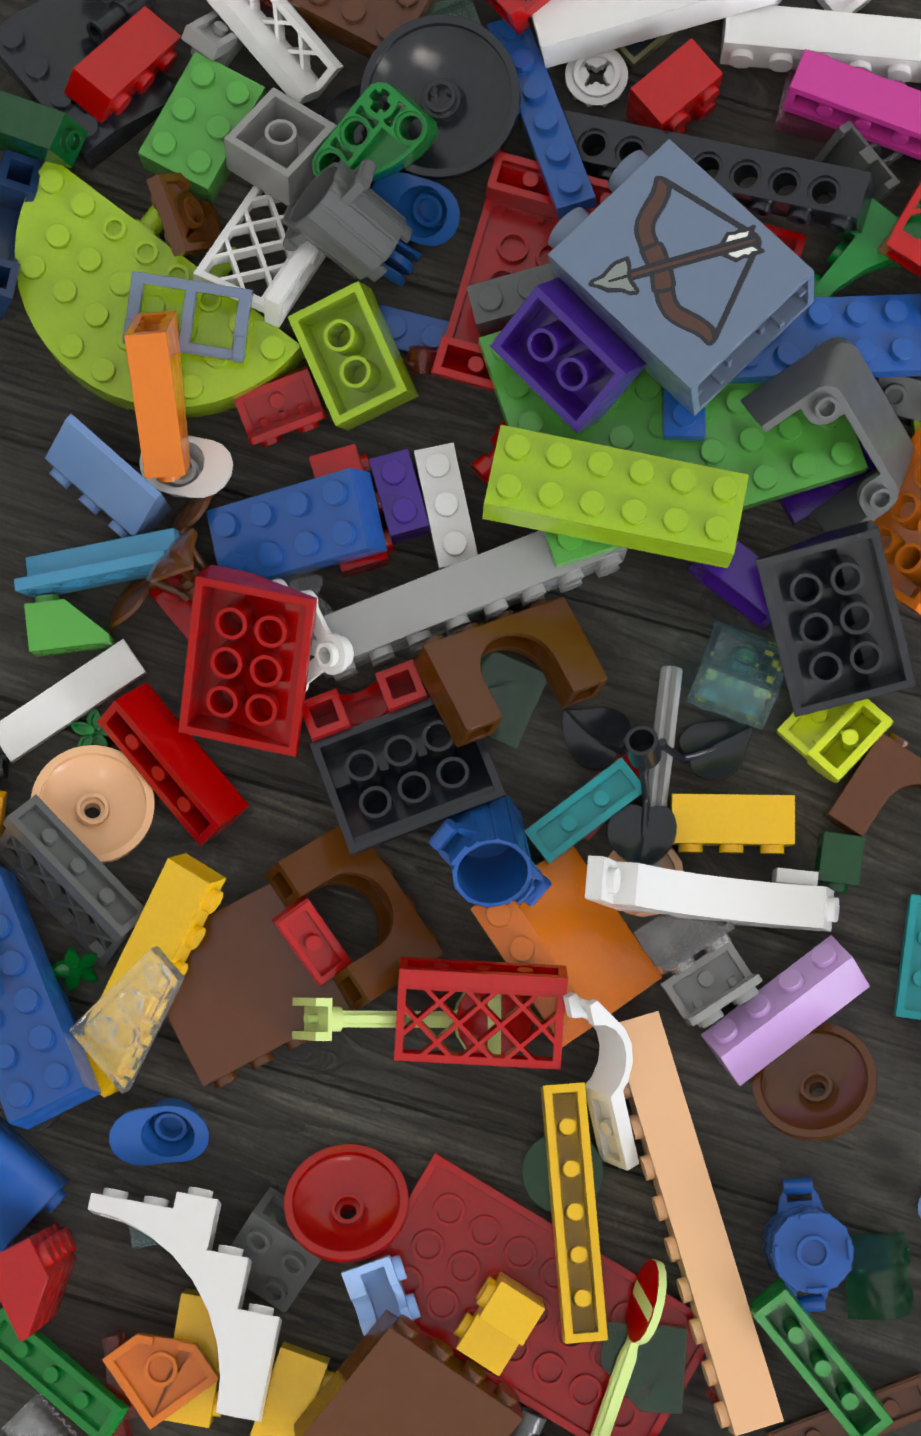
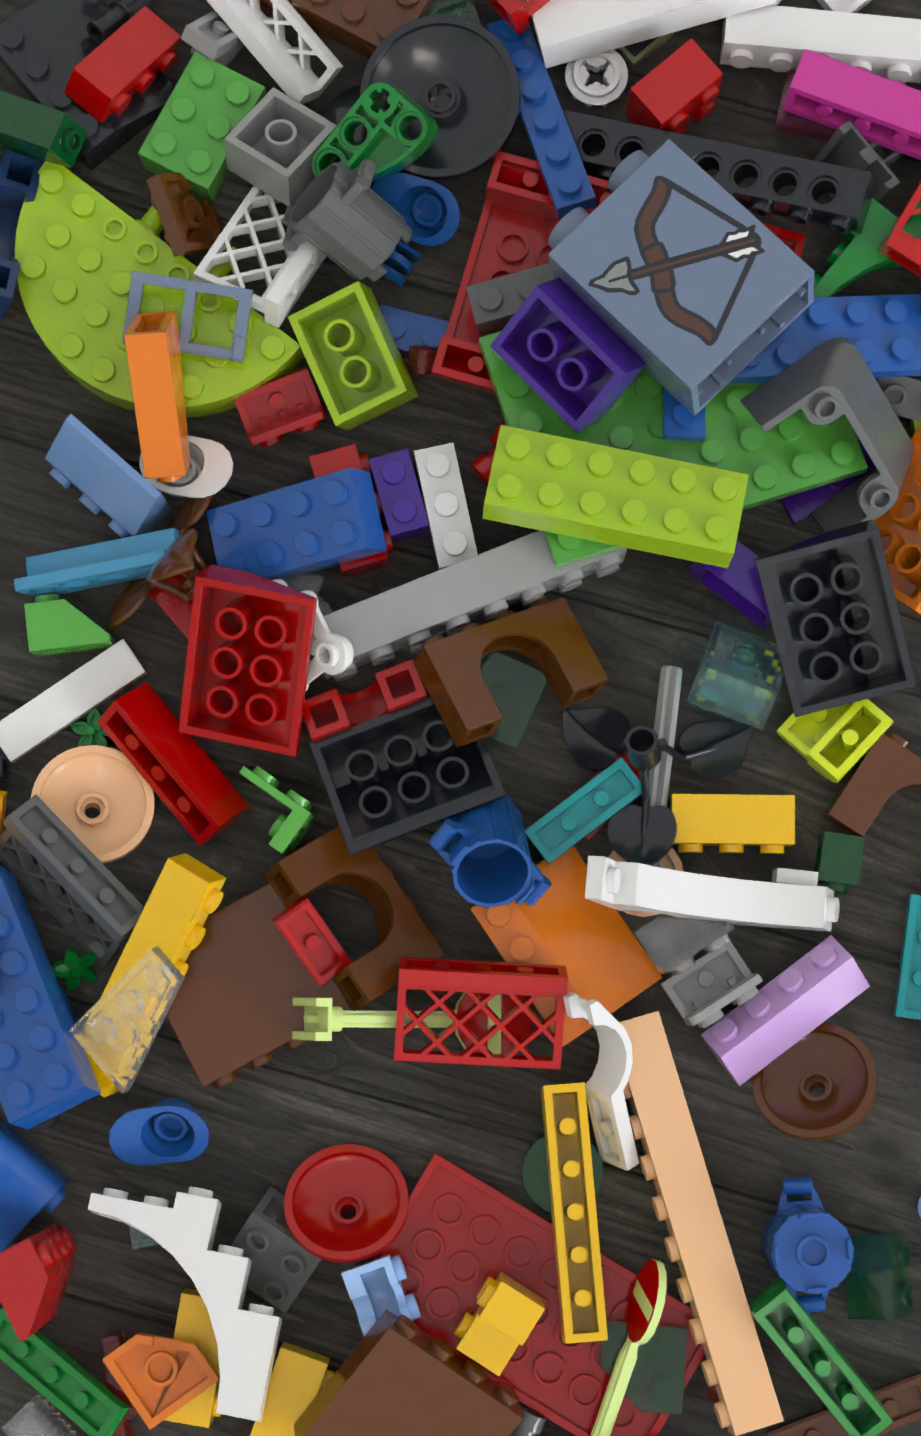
(289, 830): none -> bright green bracket

